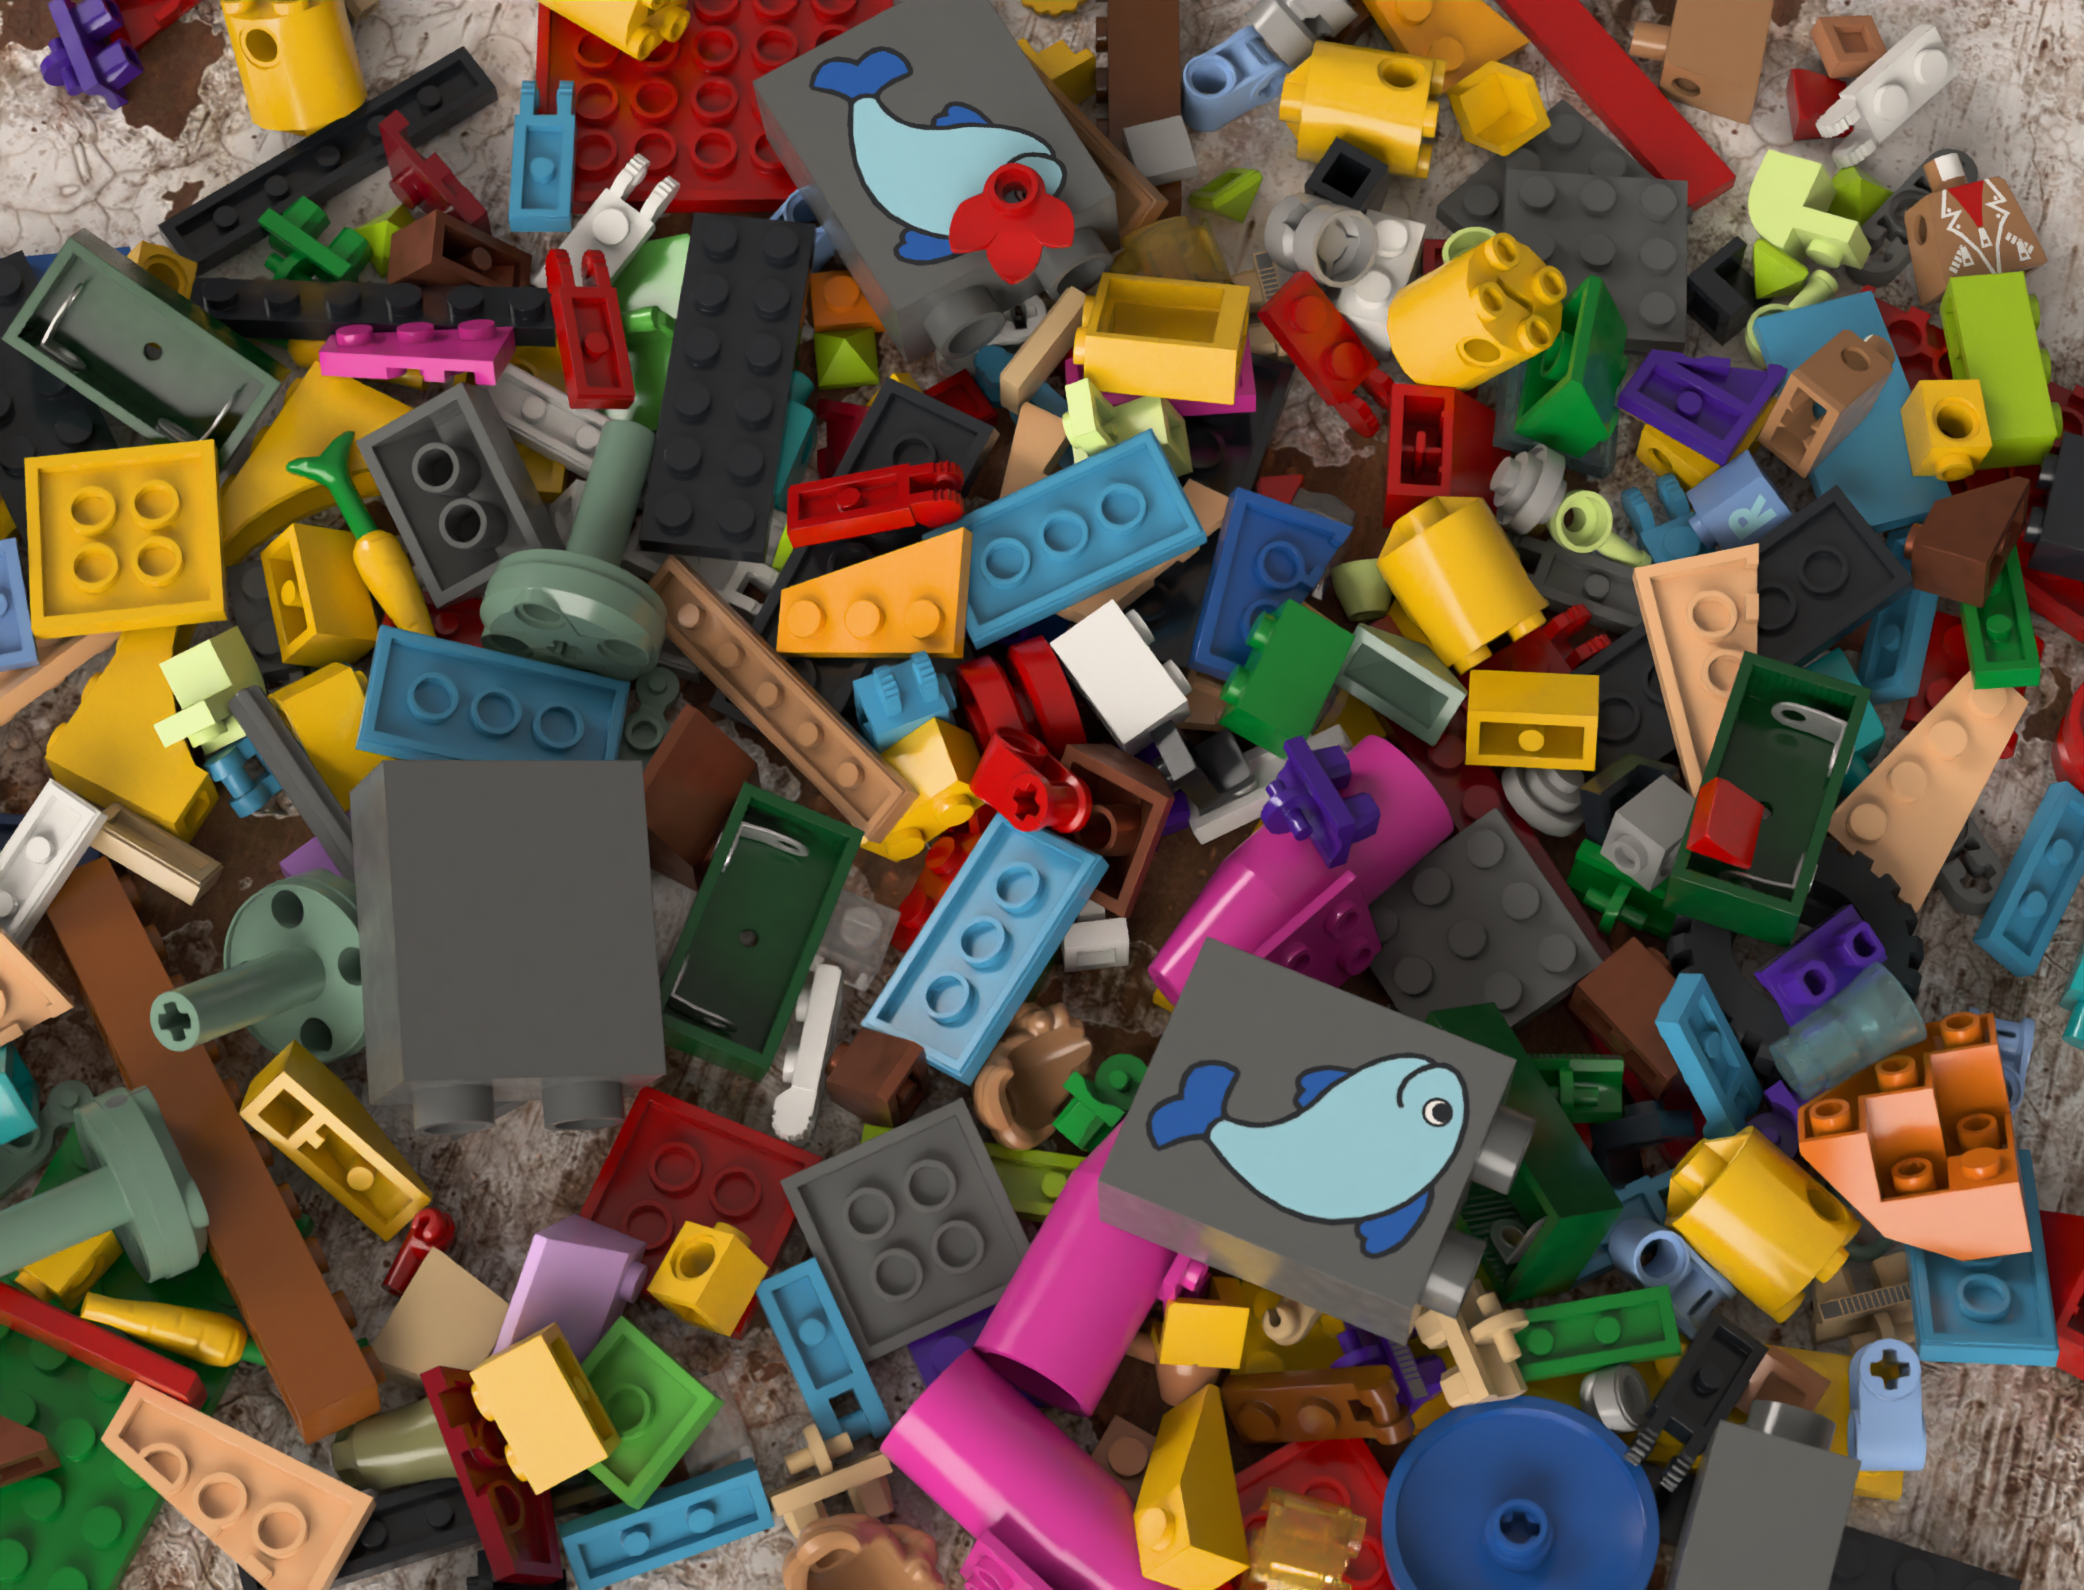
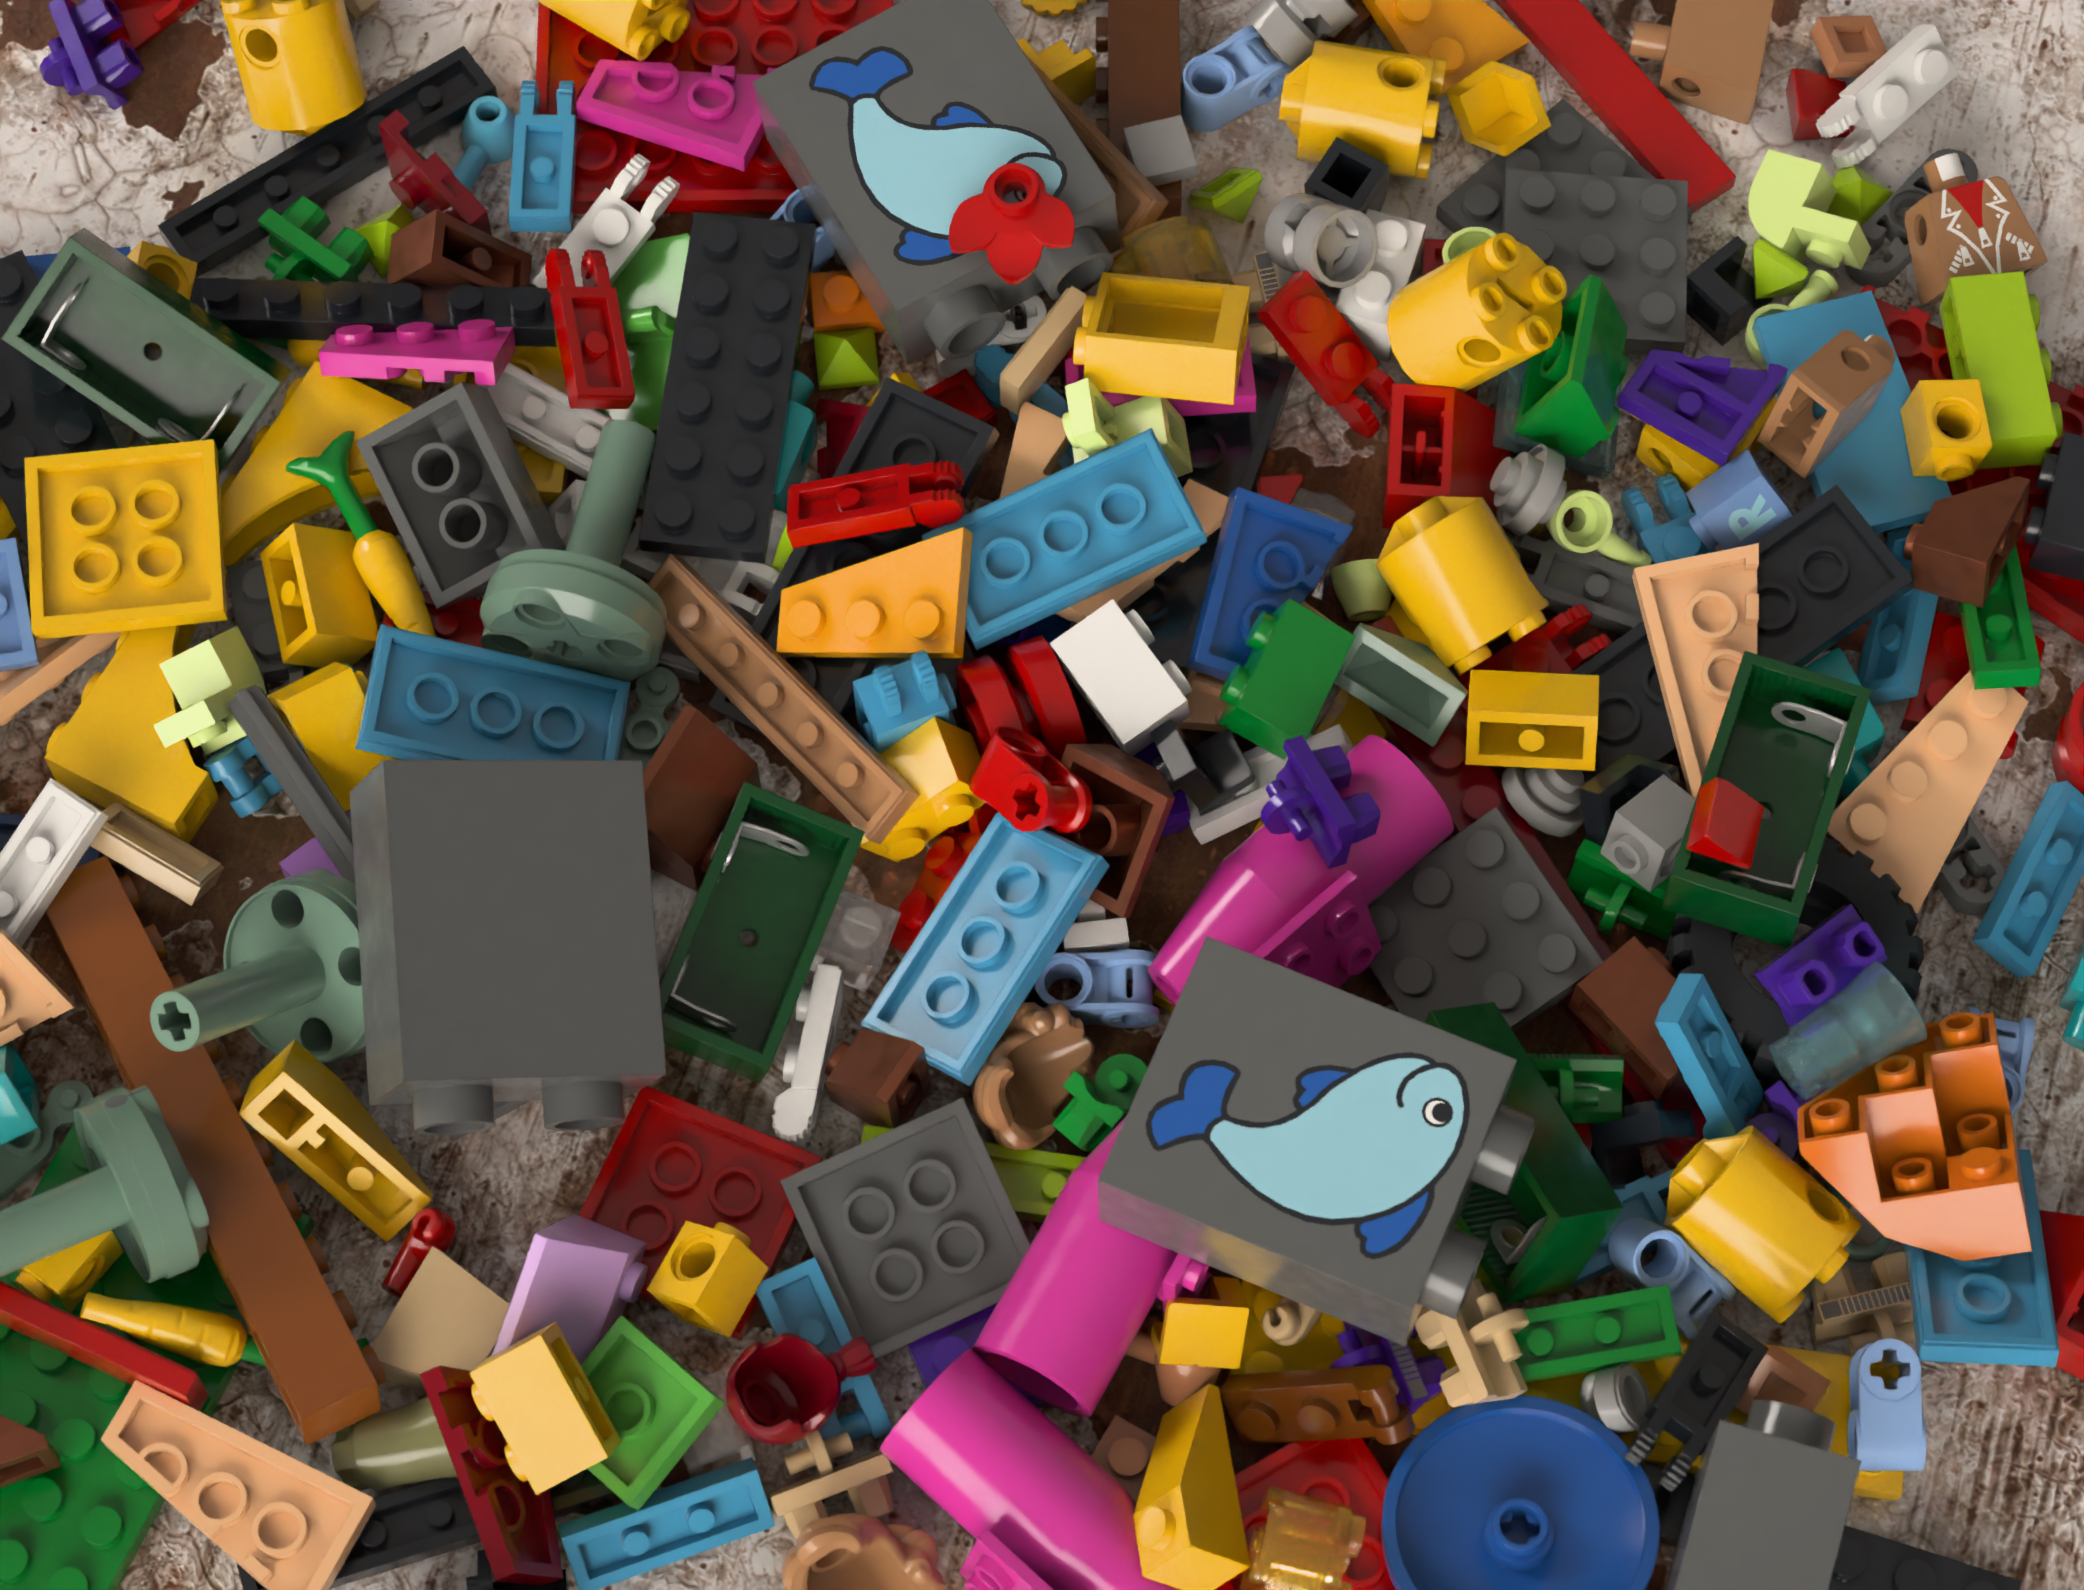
(485, 140): none -> medium azure bar
(683, 110): none -> dark pink wing
(790, 1386): none -> dark red hair
(1104, 987): none -> light blue piece

